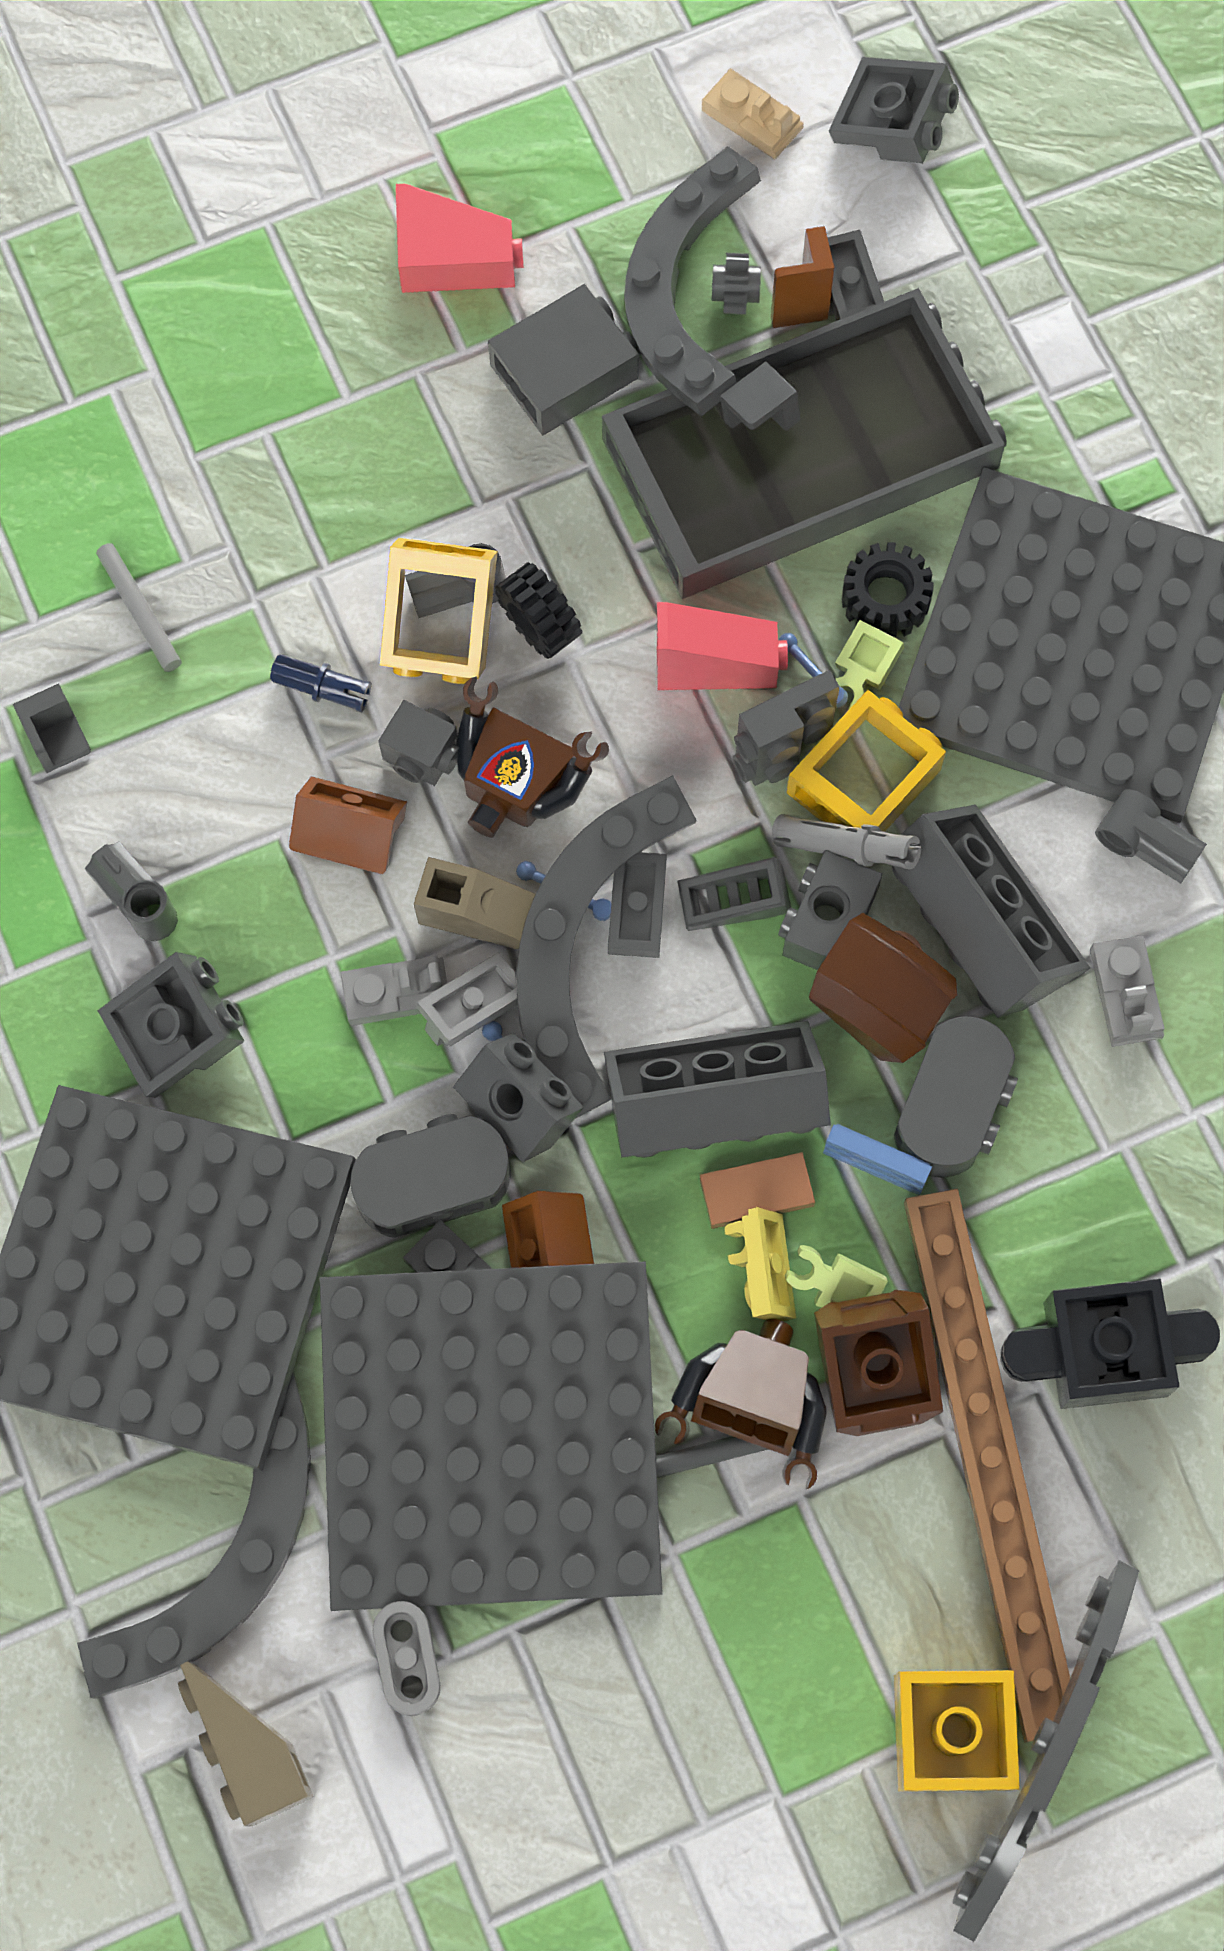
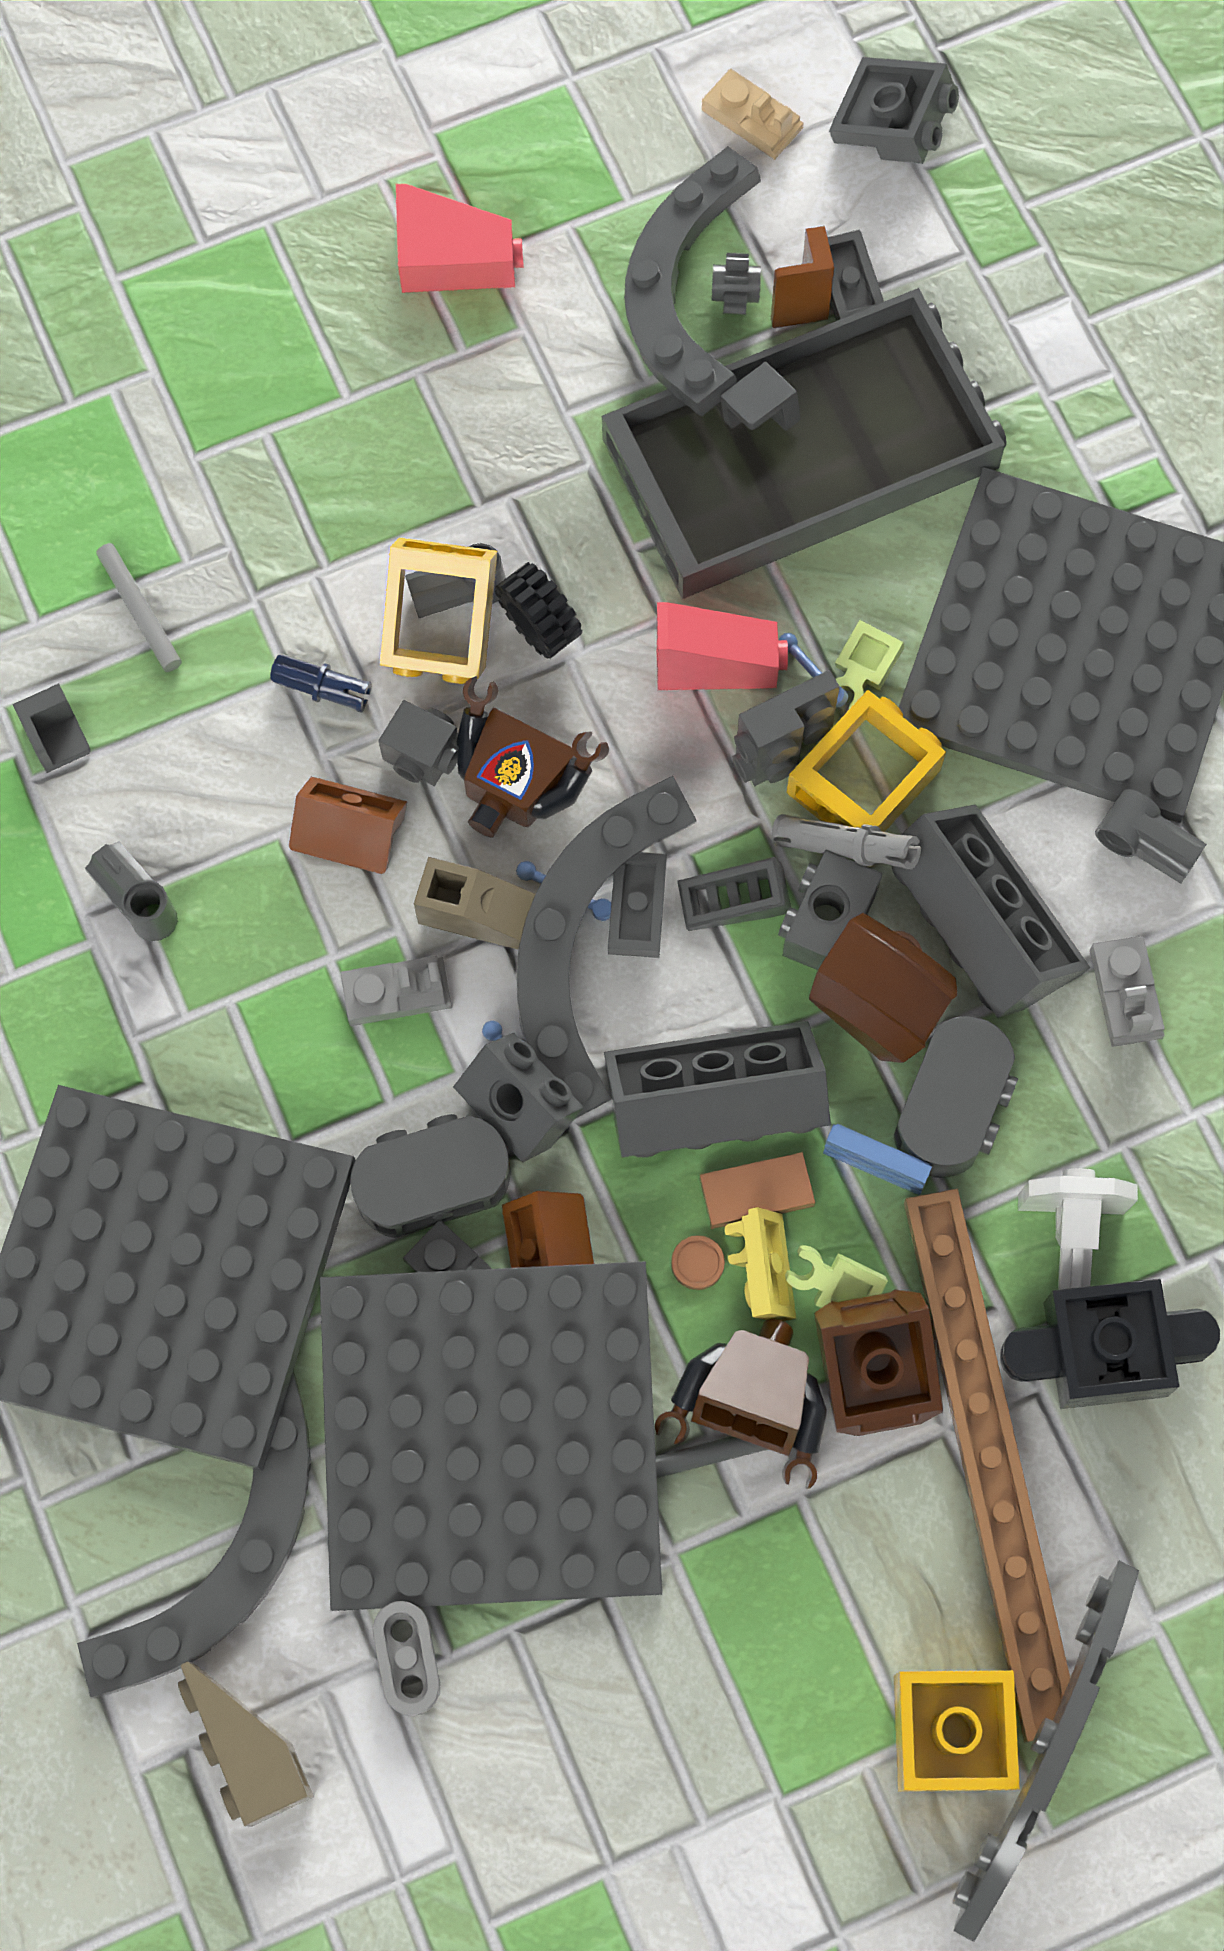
(172, 1022): dark grey plate -> none
(470, 1001): light grey plate -> none
(564, 358): dark grey brick -> none
(697, 1262): none -> nougat piece
(889, 565): black tyre -> none
(1078, 1204): none -> white piece

